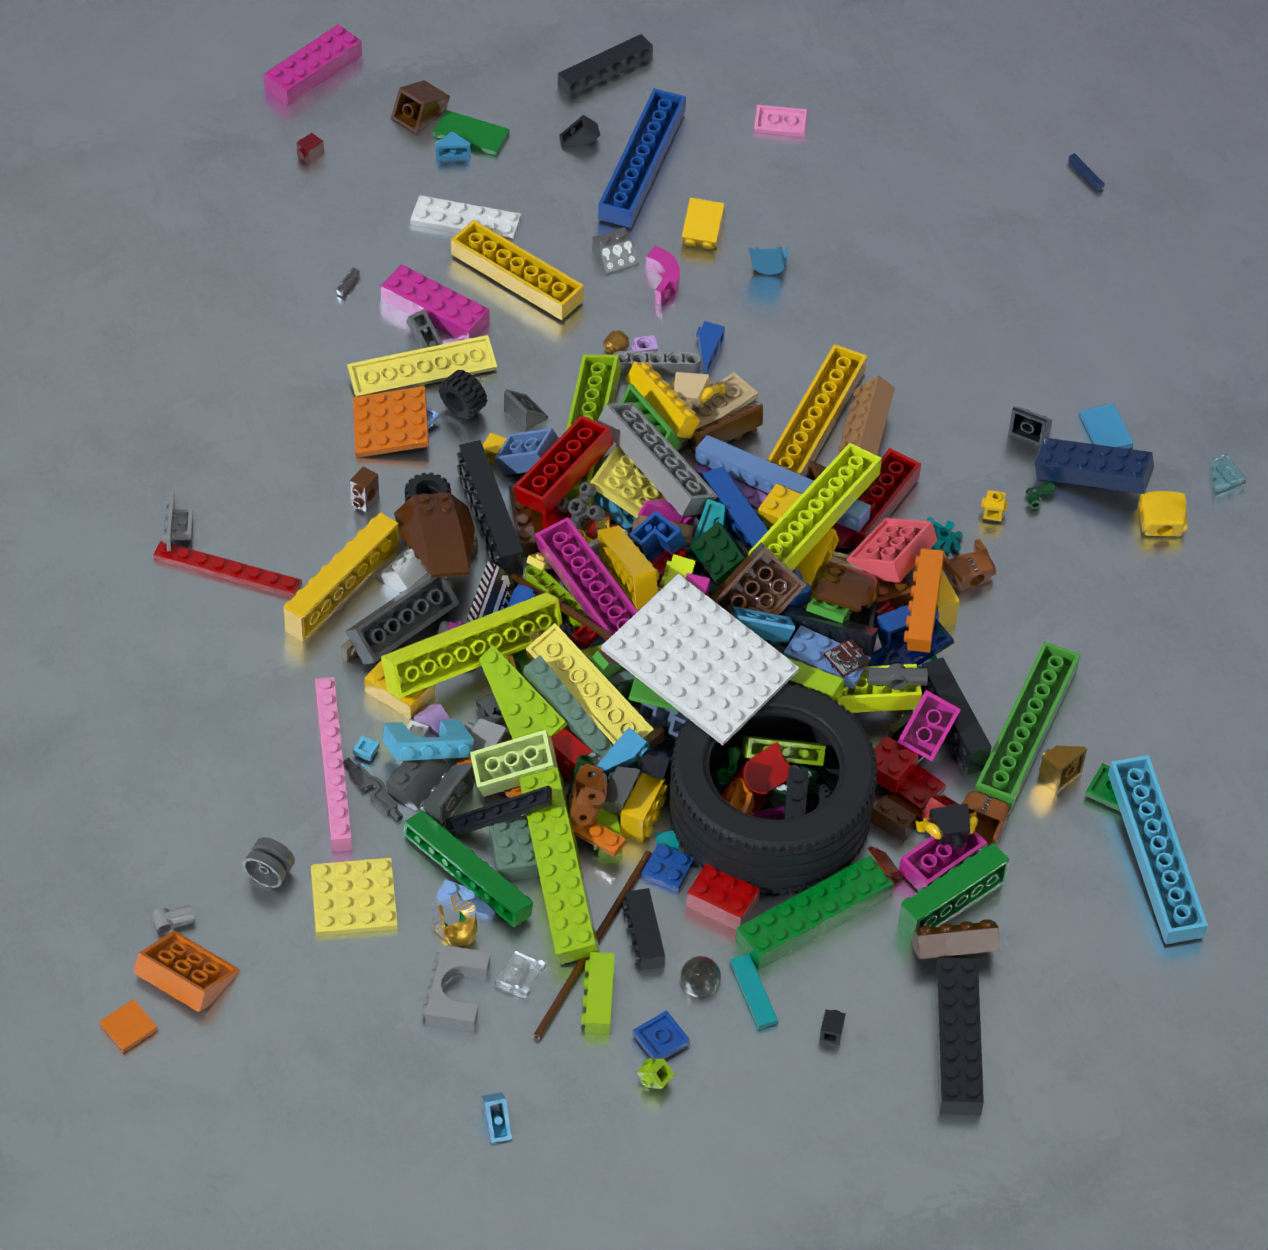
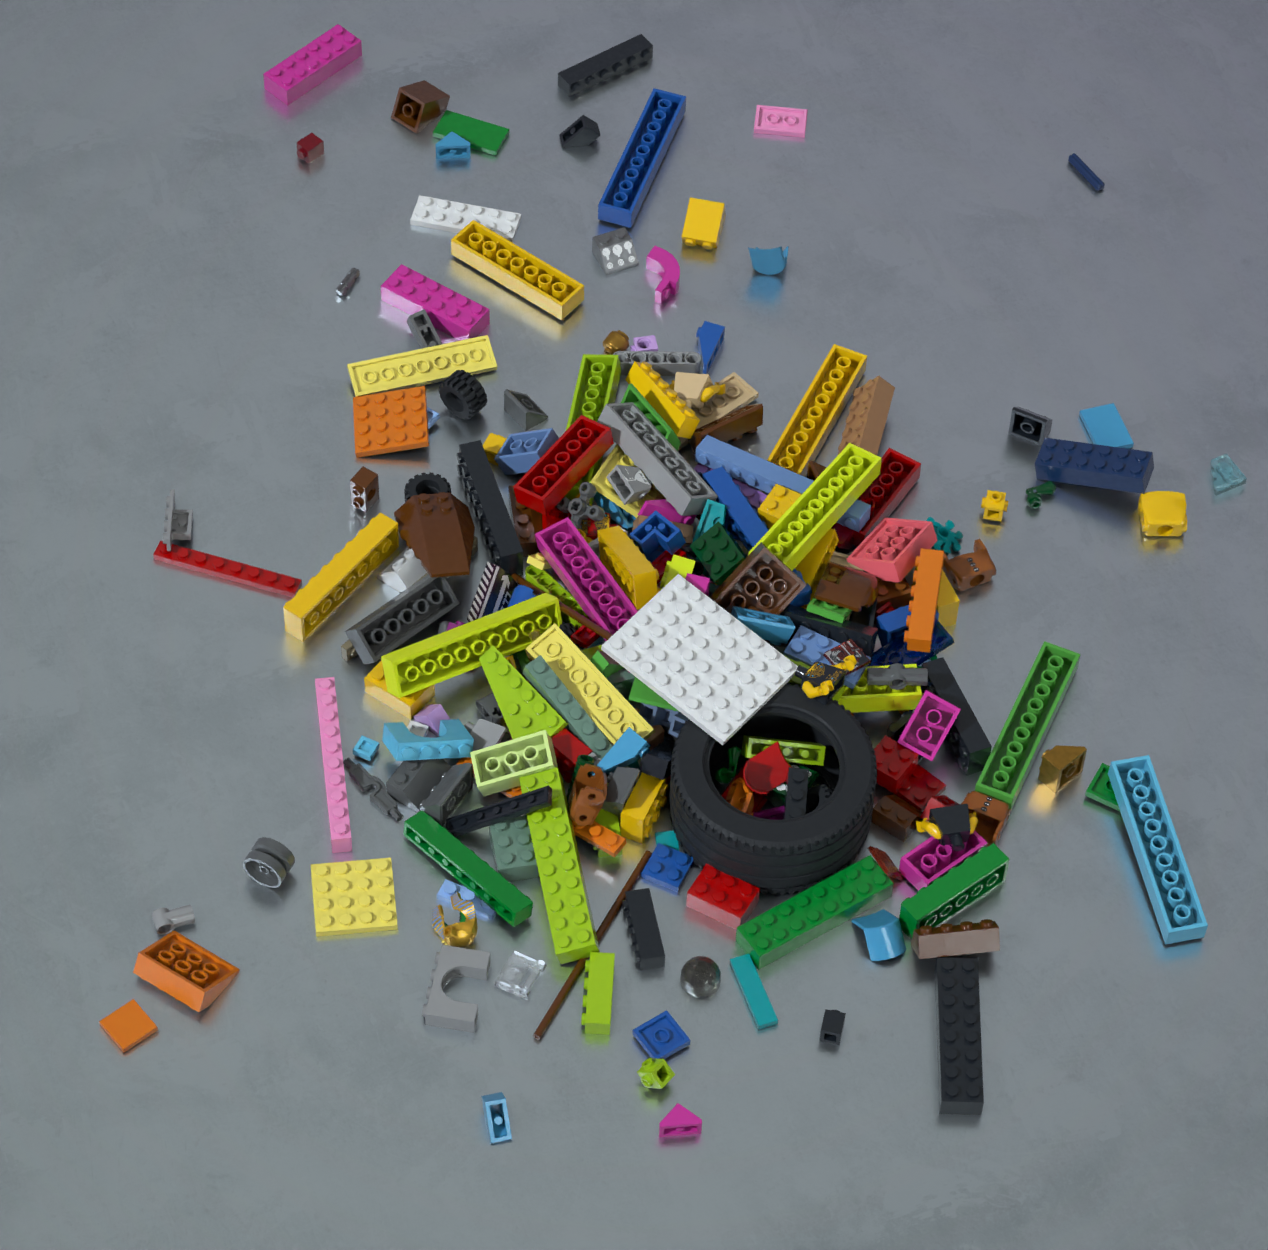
(629, 483): none -> light grey torso
(680, 1122): none -> dark pink slope
(824, 680): none -> torso
(882, 935): none -> dark azure piece

